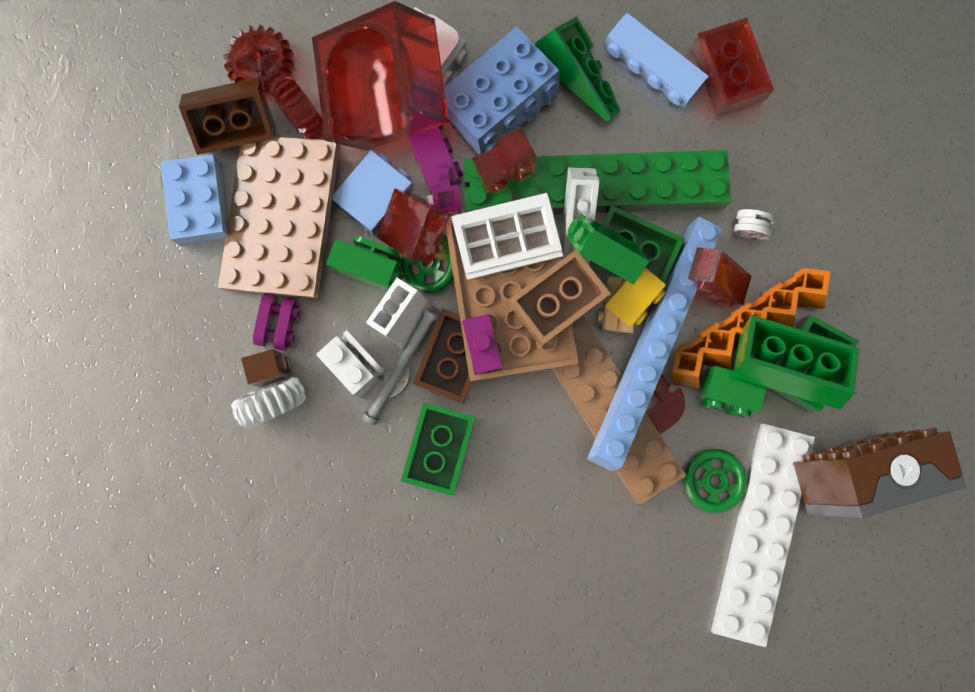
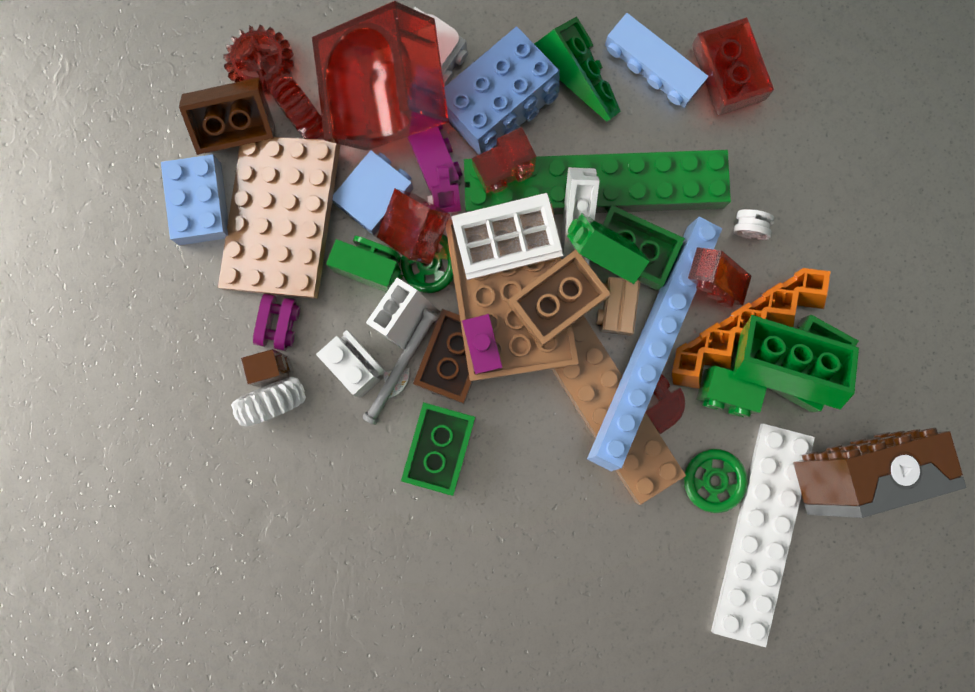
(632, 299): yellow brick -> none

